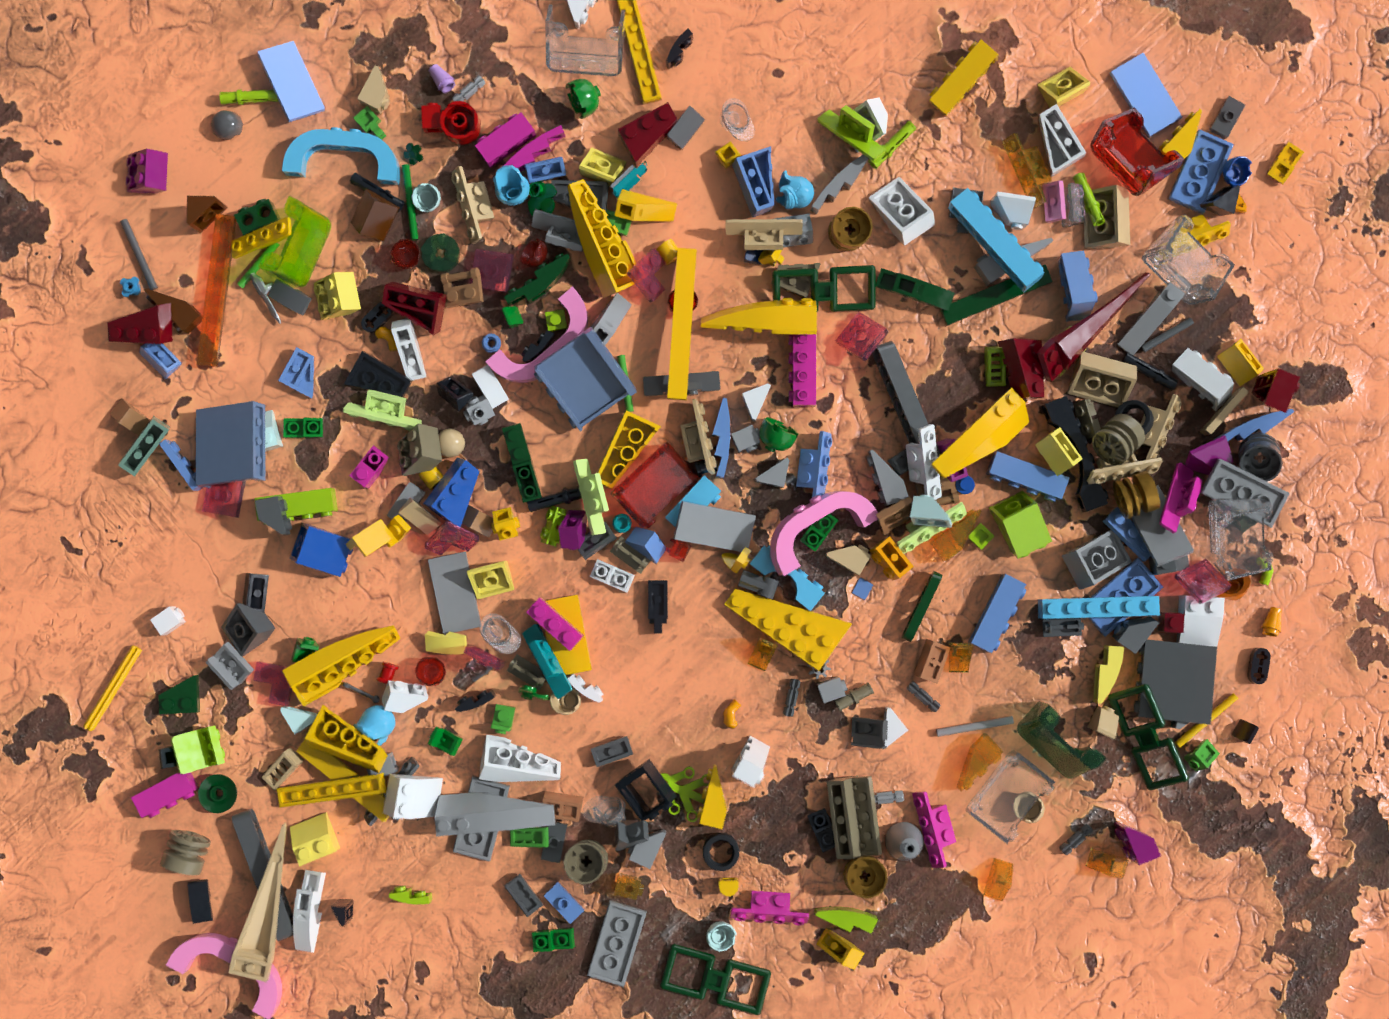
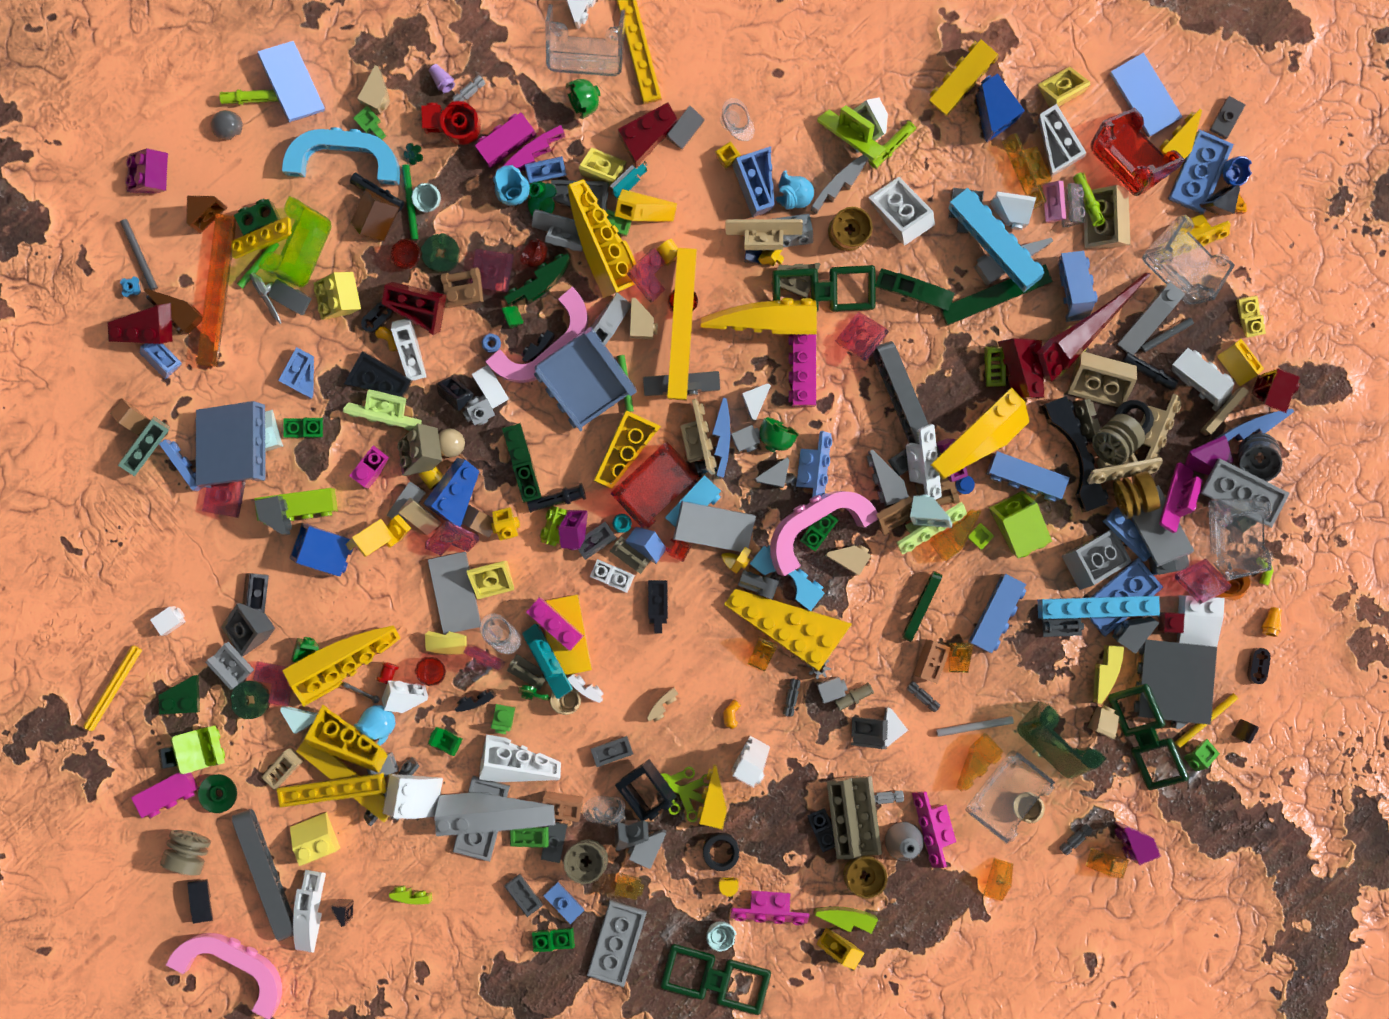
(239, 699): none -> clear green plate
(257, 941): tan plate -> none
(474, 203): tan bracket -> none
(556, 320): lime plate -> none
(592, 496): yellowish green bracket -> none
(642, 322): none -> tan slope
(658, 709): none -> tan slope
(676, 53): black slope -> none
(862, 588): medium blue sticker -> none
(890, 558): light orange brick -> none
(996, 107): none -> blue slope
(1058, 451): light yellow slope -> none
(1250, 316): none -> light yellow slope
(1285, 162): yellow slope -> none

